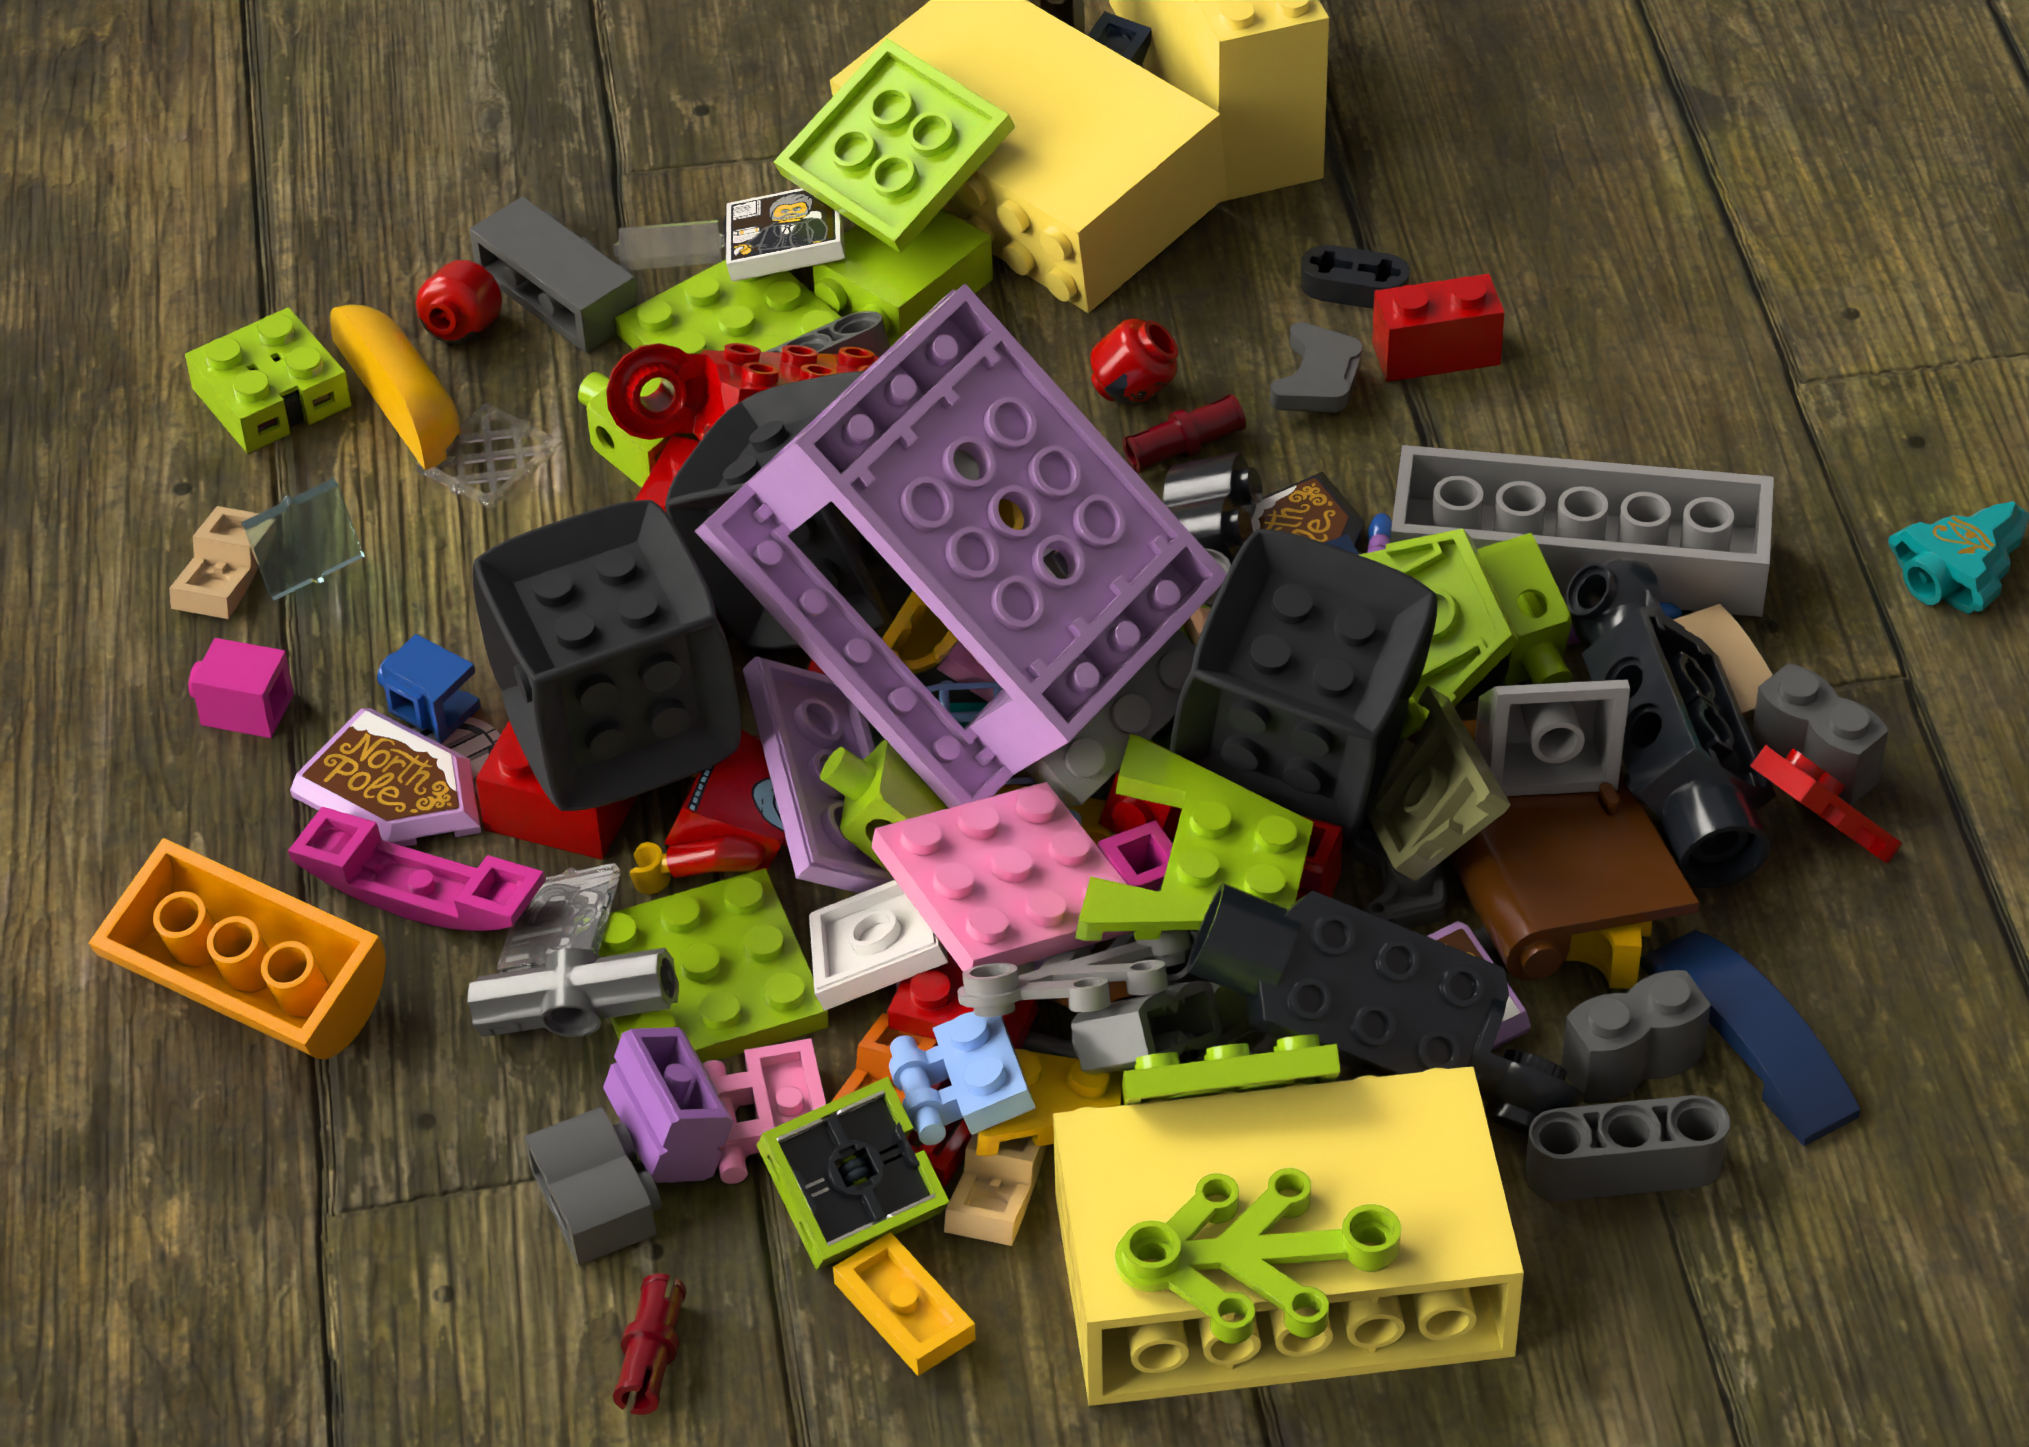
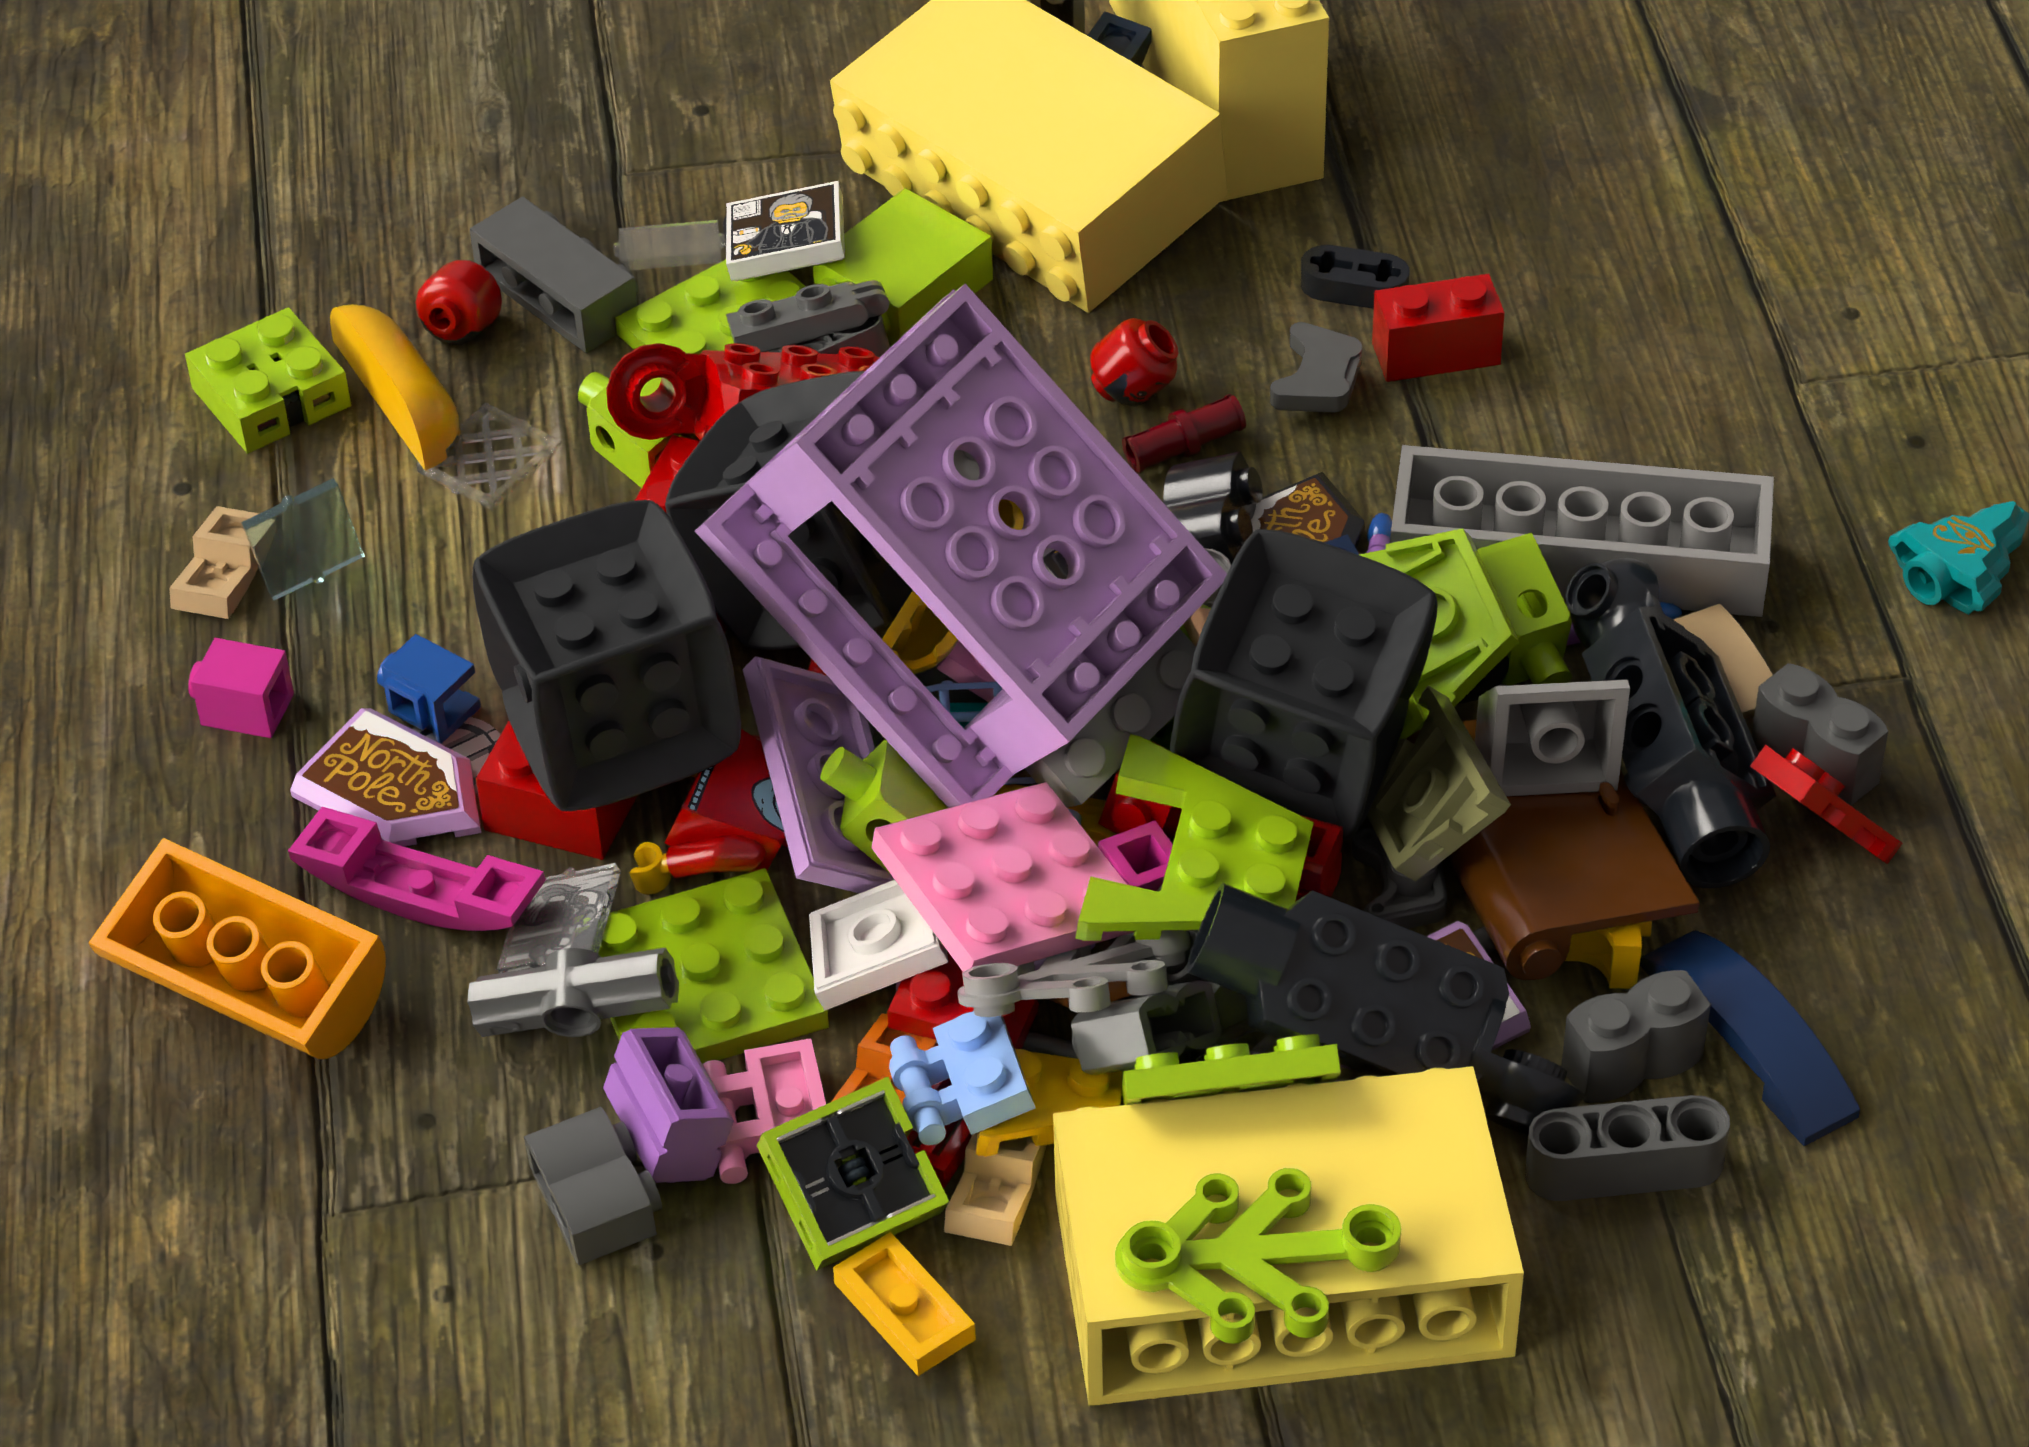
(649, 1344): dark red pin -> none
(807, 315): none -> dark grey hinge
(894, 145): lime plate -> none

